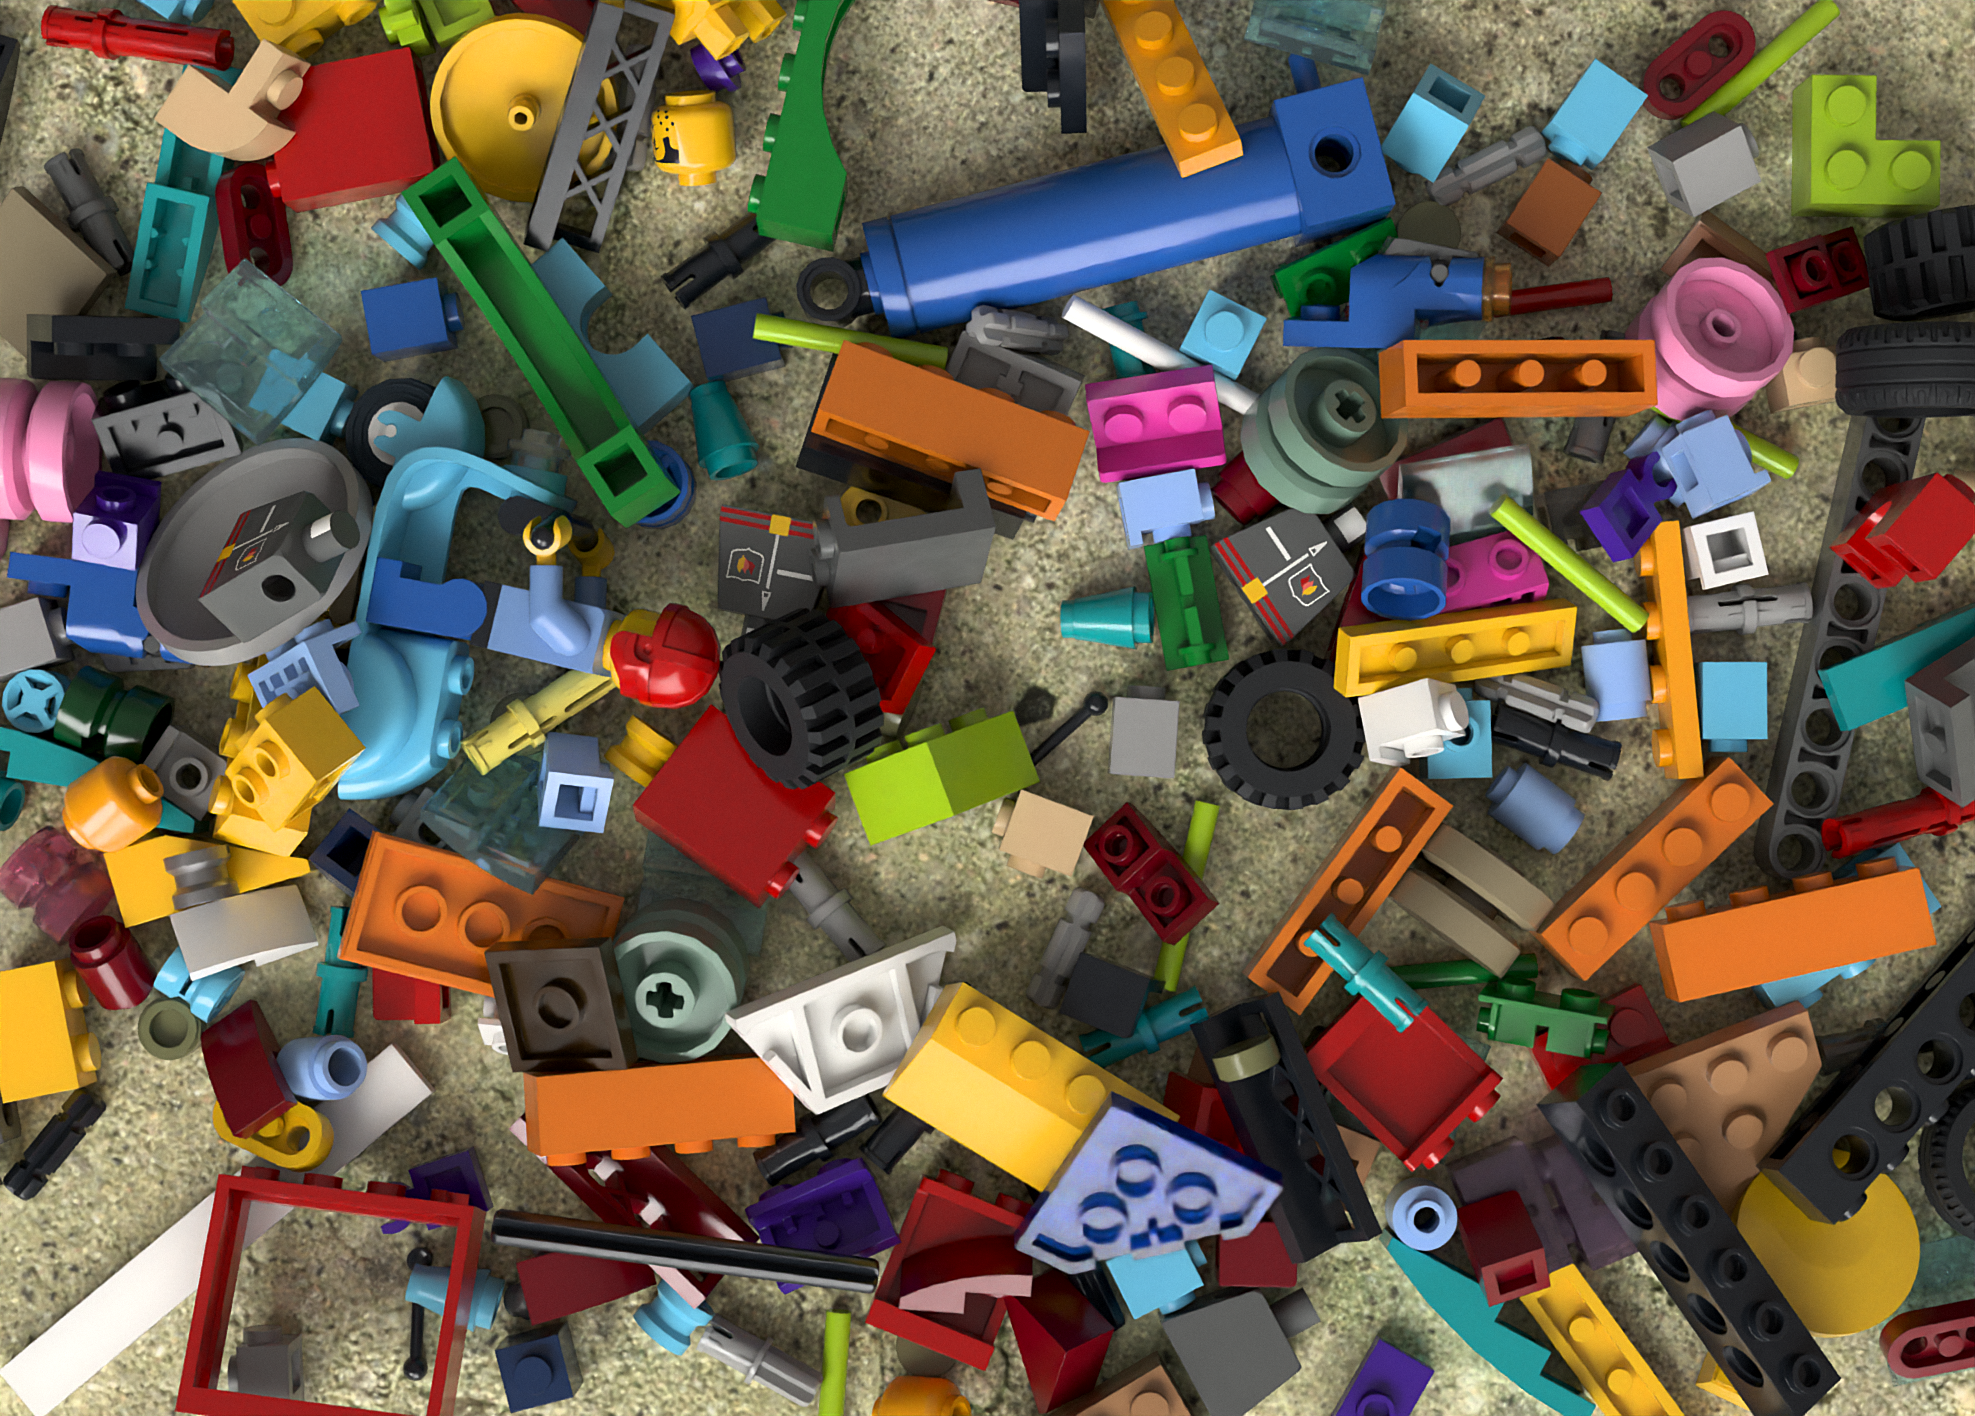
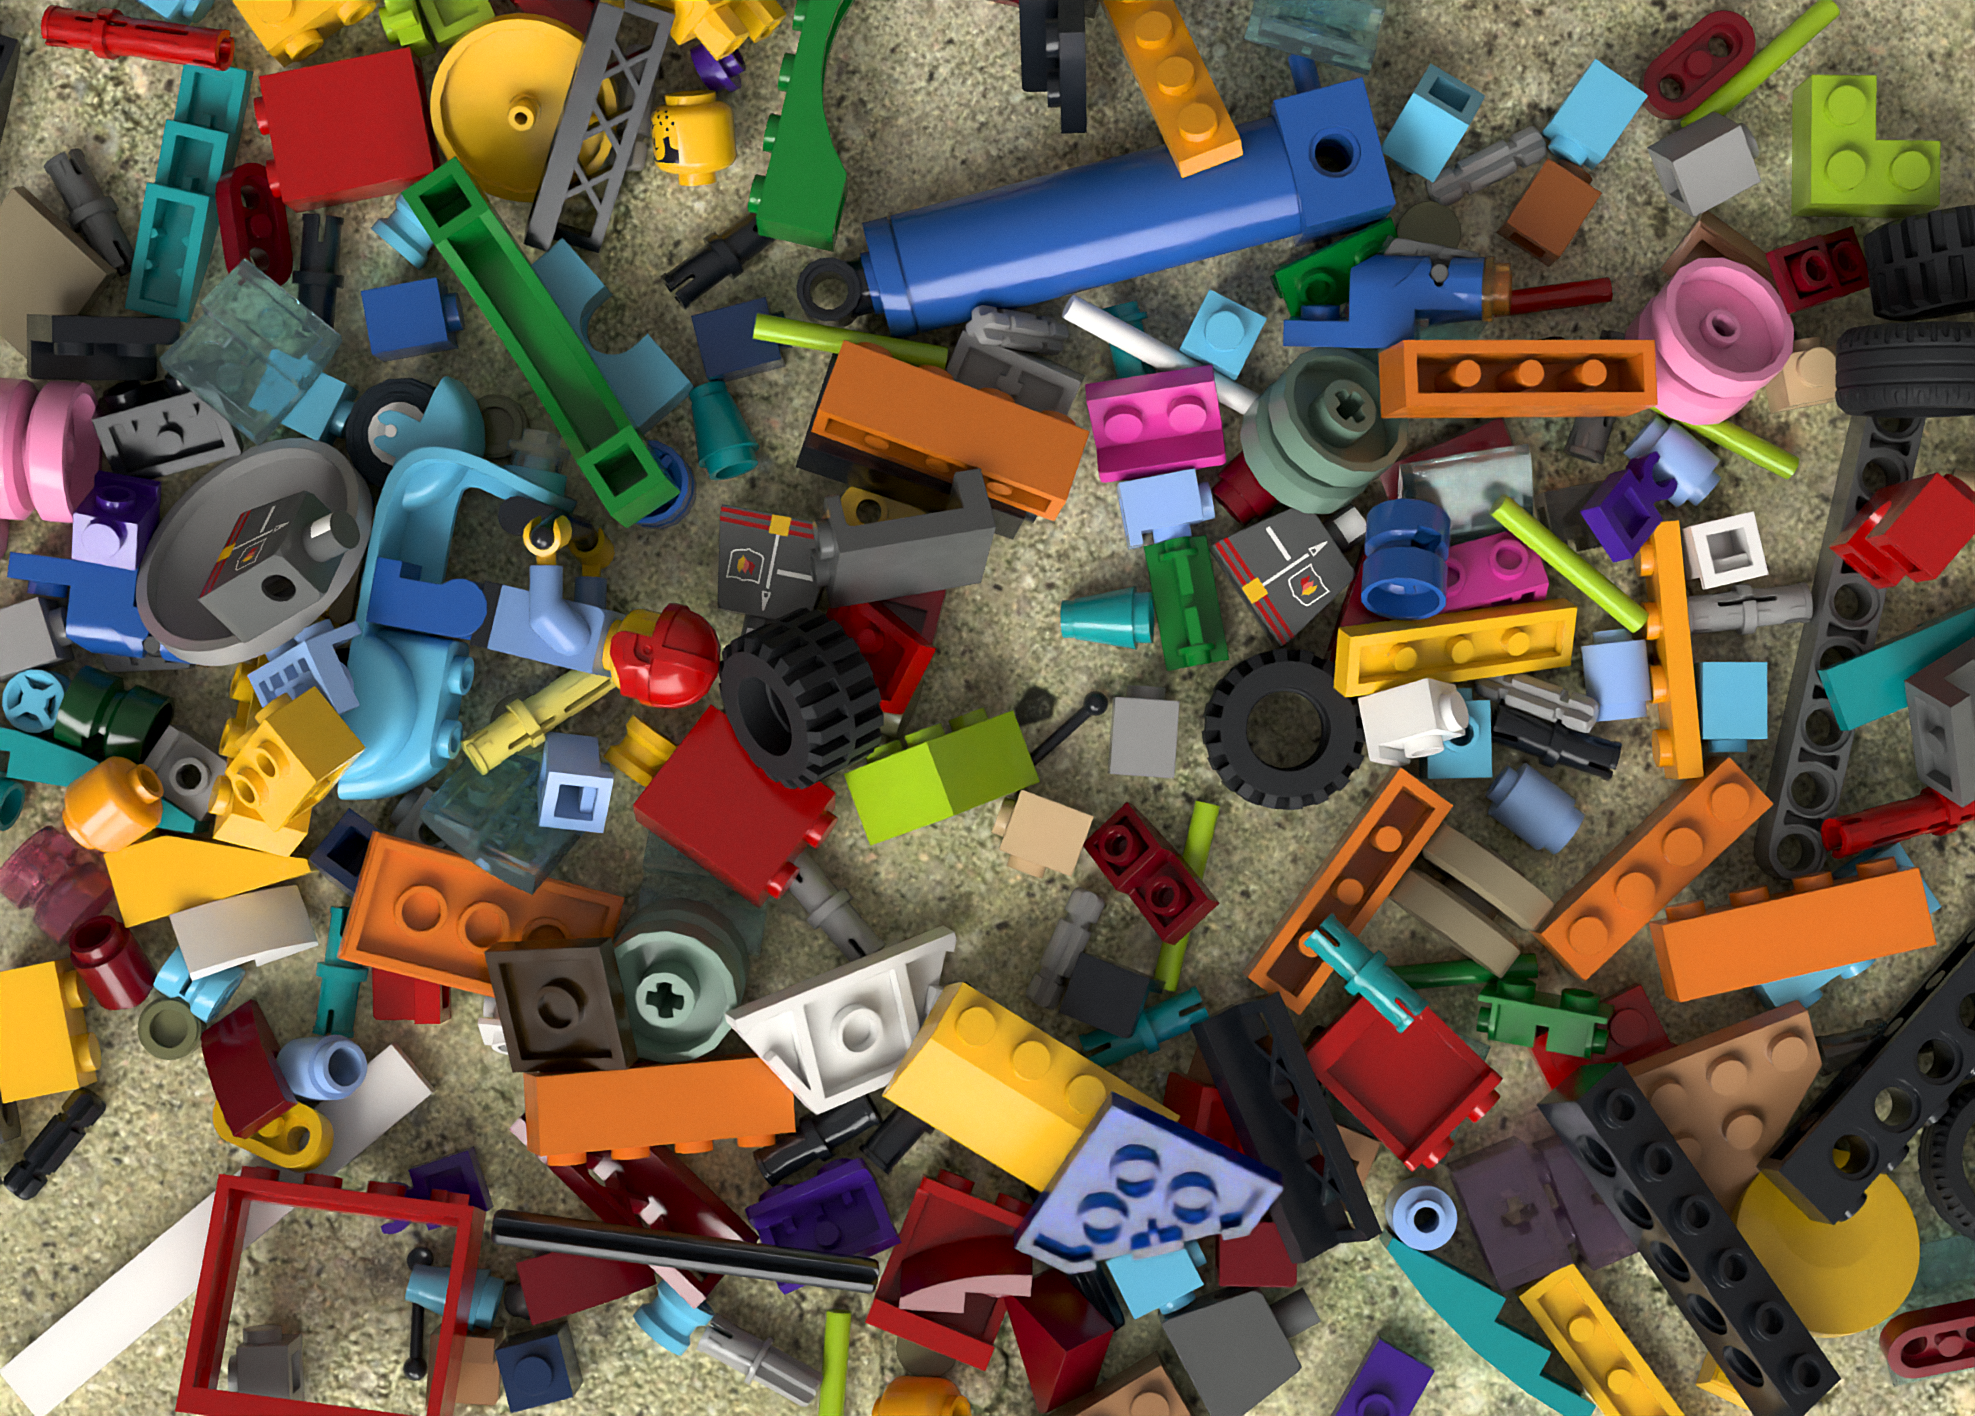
(201, 876): flat silver wheel -> none
(239, 118): tan brick -> none
(319, 266): none -> black pin
(479, 1371): none -> medium nougat panel
(1246, 1058): olive tile -> none
(1503, 1247): dark red panel -> none
(1711, 463): light blue brick -> none

